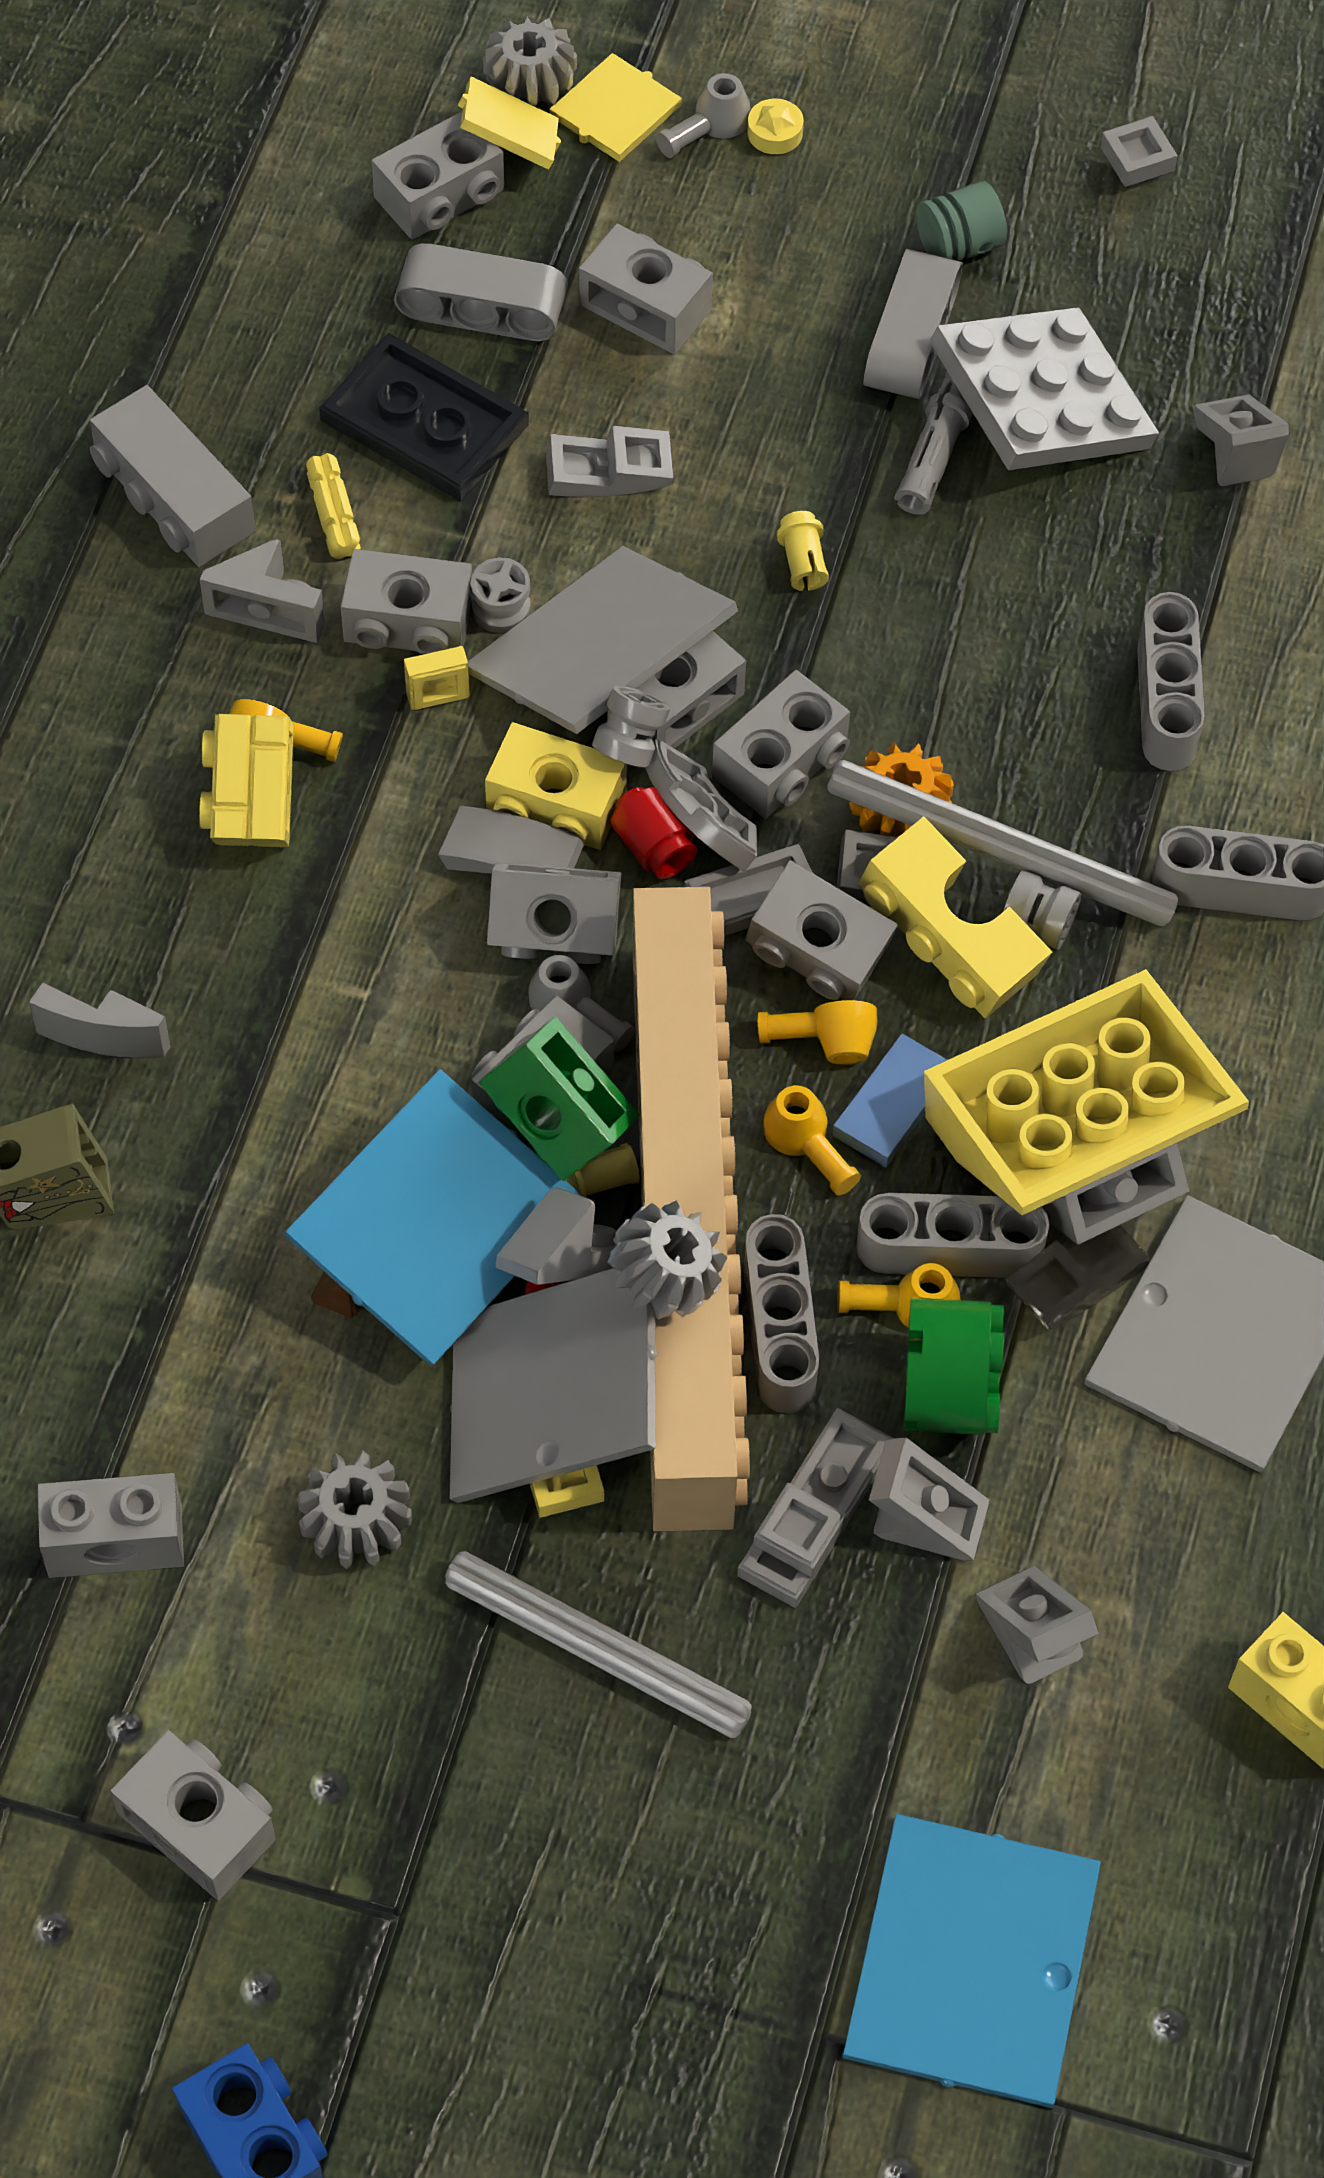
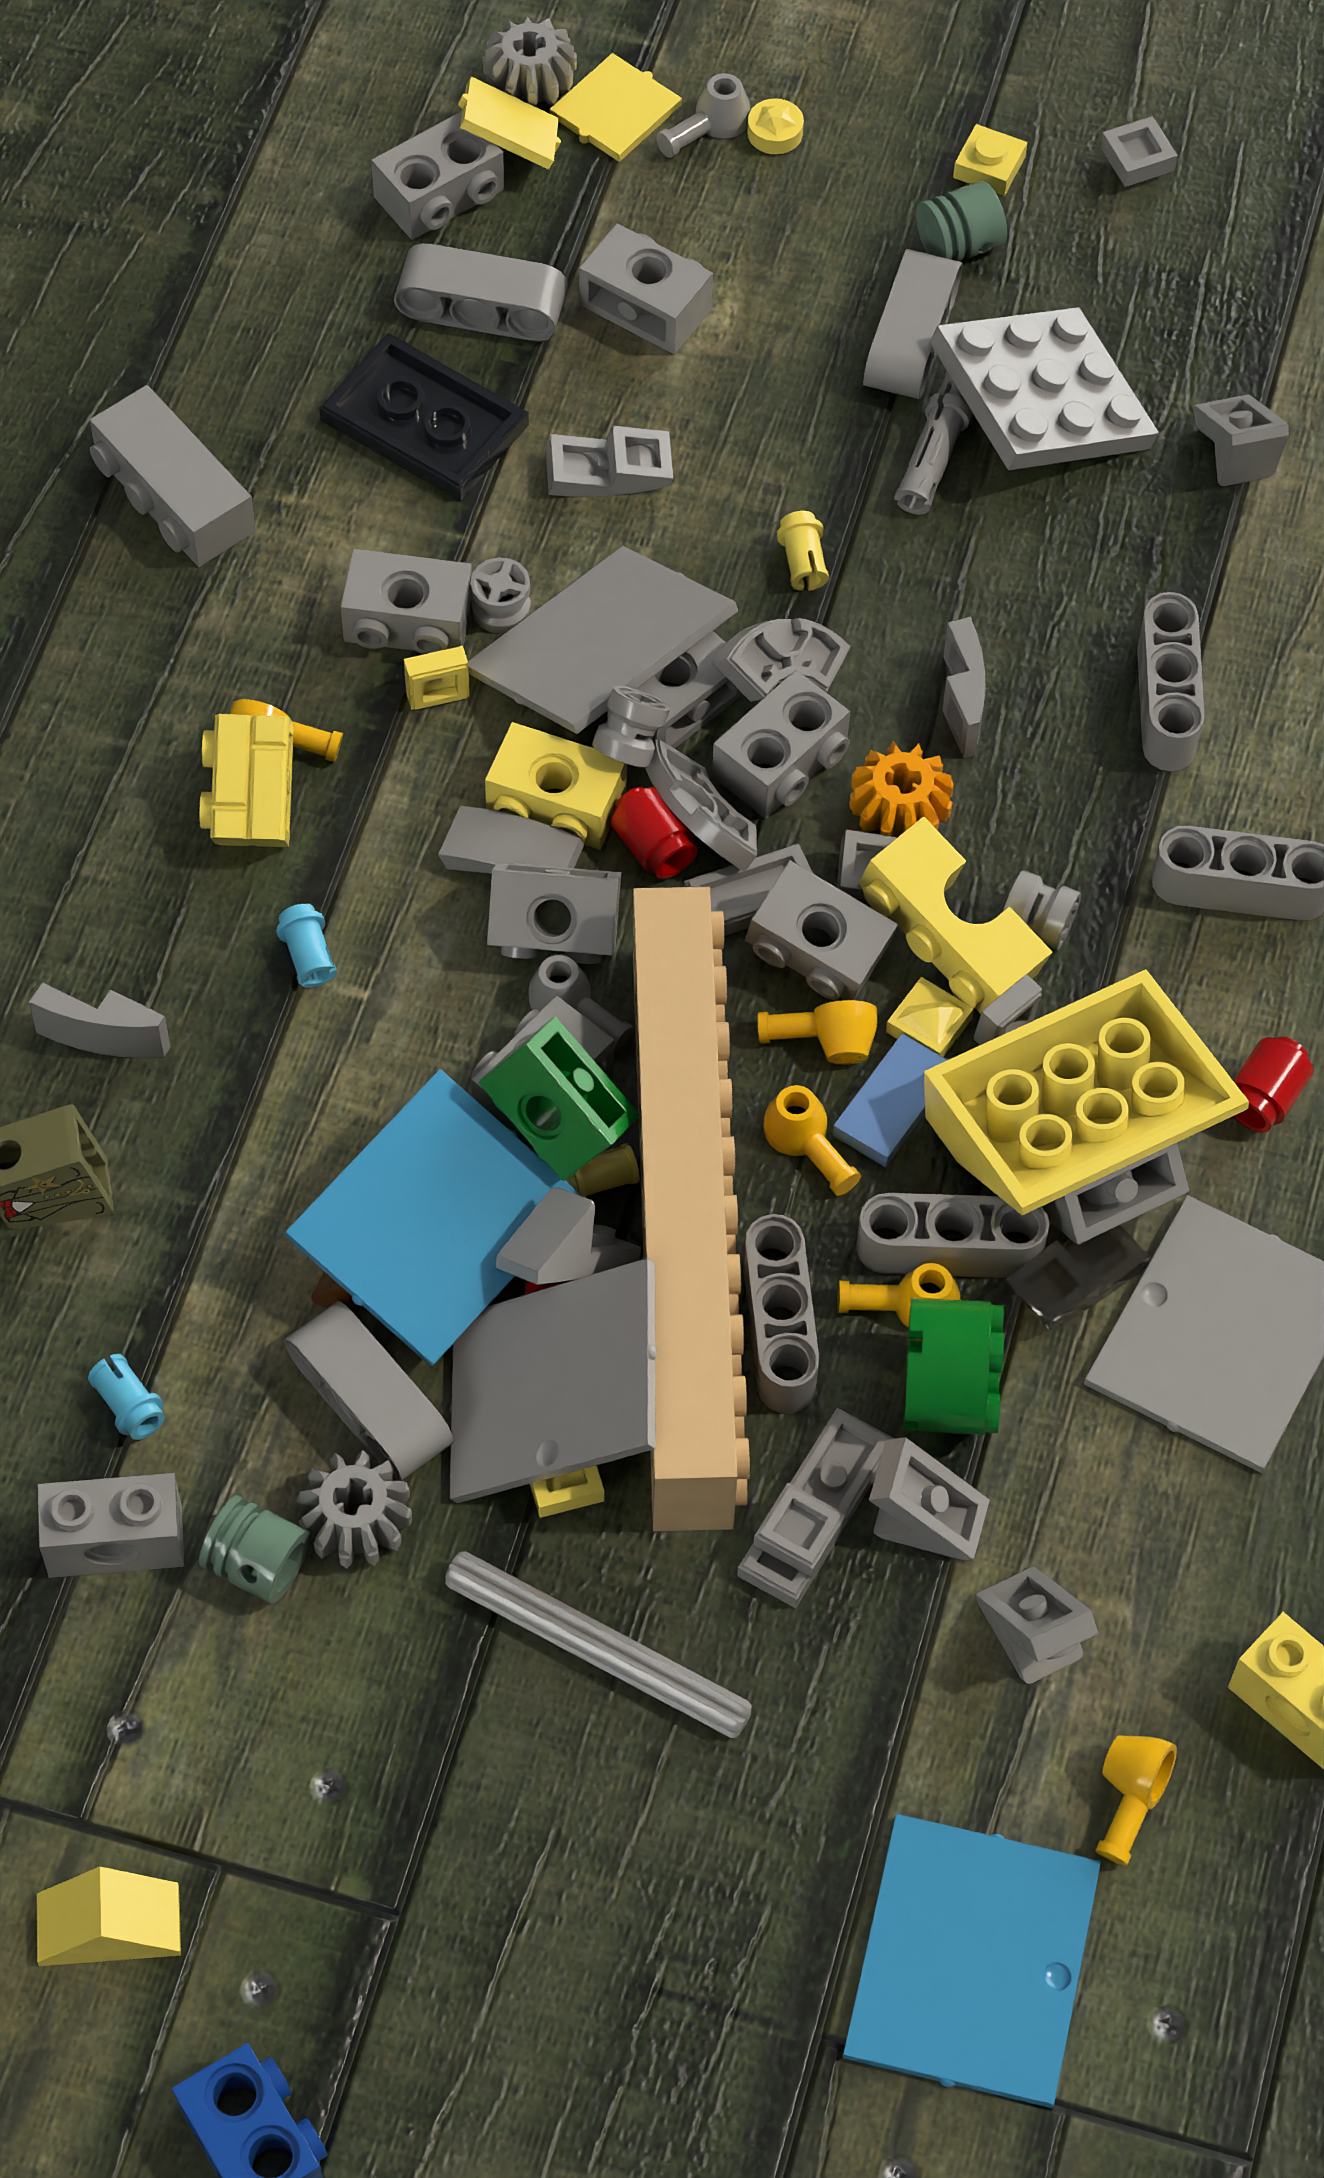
(108, 1918): none -> light yellow slope
(135, 1408): none -> medium azure pin
(210, 1850): light grey brick -> none
(252, 593): light grey slope -> none
(254, 1549): none -> sand green piece
(302, 931): none -> medium azure pin
(333, 505): light yellow axle -> none
(368, 1390): none -> light grey beam
(667, 1259): light grey gear -> none
(774, 649): none -> light grey tile
(930, 1017): none -> light yellow tile
(966, 685): none -> light grey slope
(990, 158): none -> light yellow plate
(1003, 843): light grey axle -> none
(1009, 1011): none -> light grey tile
(1141, 1772): none -> yellow bar
(1272, 1081): none -> red brick

